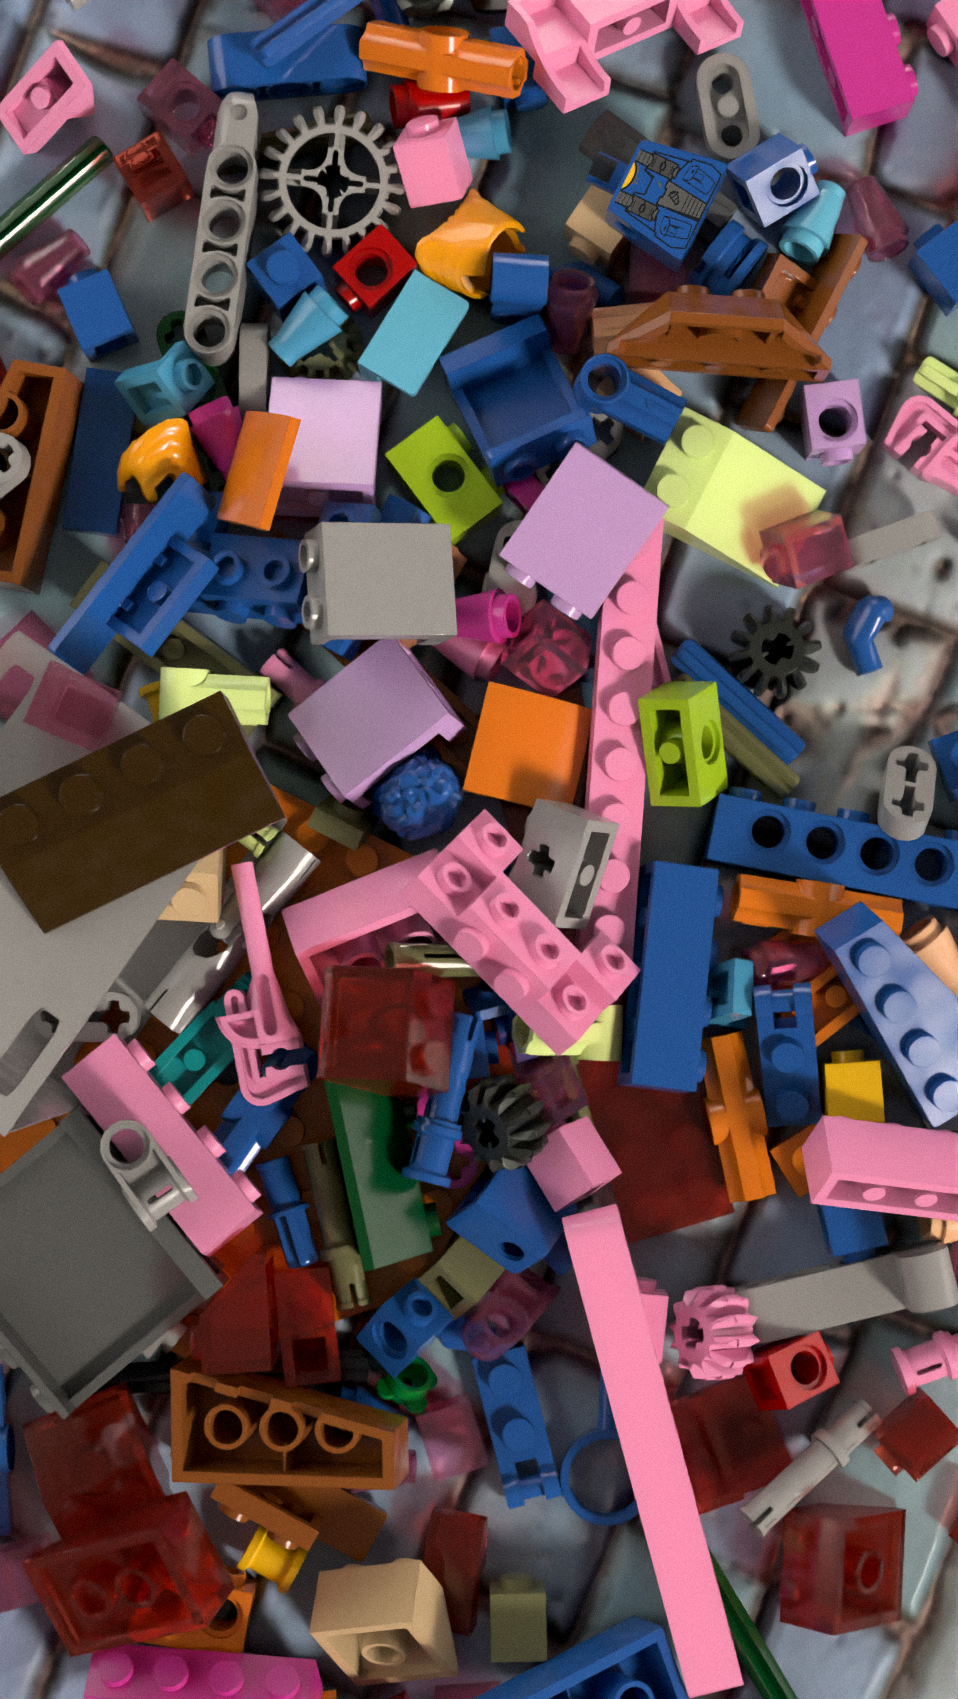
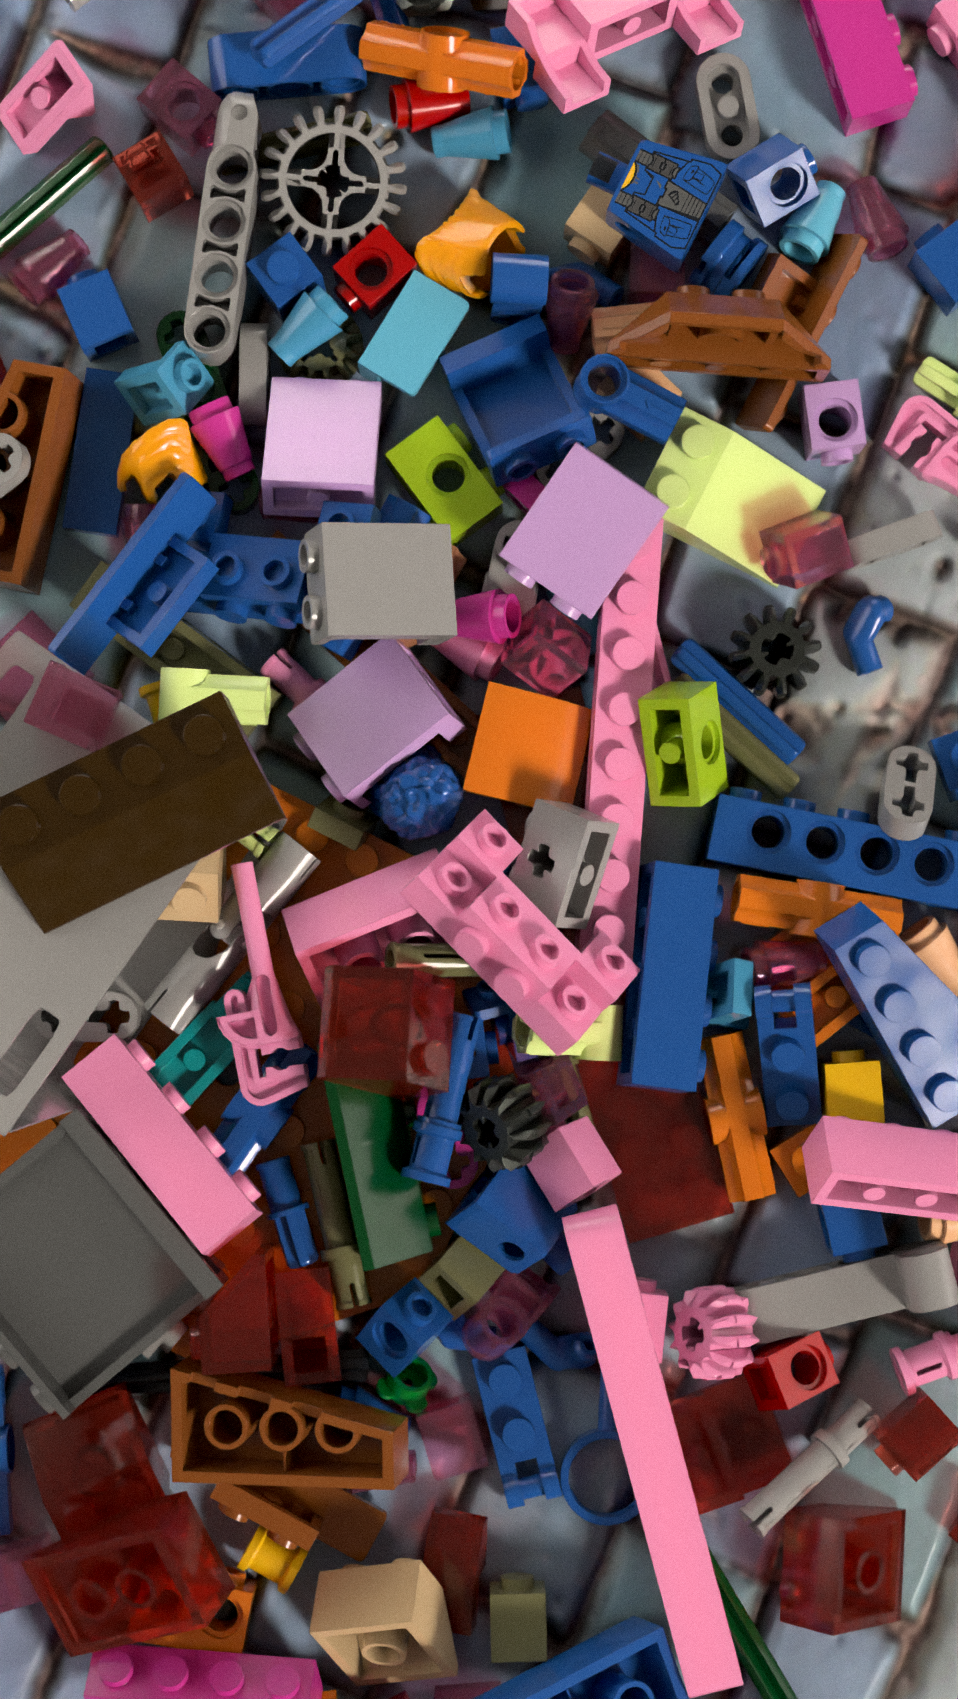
(147, 1176): light grey piece -> none
(258, 469): orange slope -> none
(432, 161): bright pink brick -> none
(561, 1351): none -> blue arm

